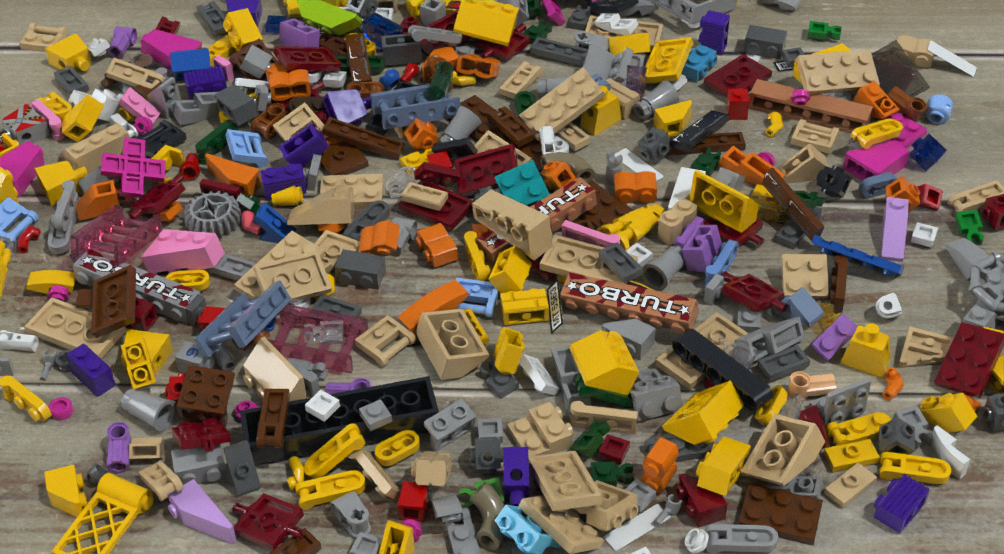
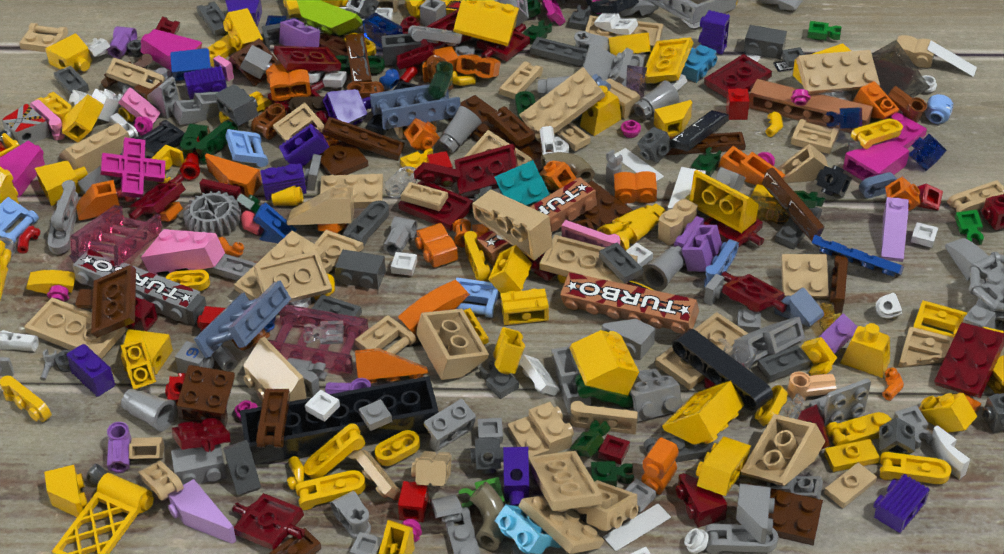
(61, 408): dark pink tile -> none
(134, 48): none -> dark grey bush
(191, 137): none -> dark green leg
(235, 250): none -> orange arm
(249, 84): white plate -> none
(263, 96): light grey plate -> none
(270, 34): none -> dark grey bracket
(379, 239): orange brick -> none
(379, 364): none -> orange slope
(404, 263): none -> white plate
(415, 56): none -> dark red plate
(456, 148): black plate -> none
(466, 226): none -> orange bush
(555, 308): sticker -> none
(630, 128): none -> dark pink plate
(670, 508): light grey hand -> none
(753, 510): none -> light grey slope
(820, 356): none -> yellow bracket
(847, 118): none -> clear blue plate
(931, 82): none -> white plate
(940, 317): none -> yellow plate

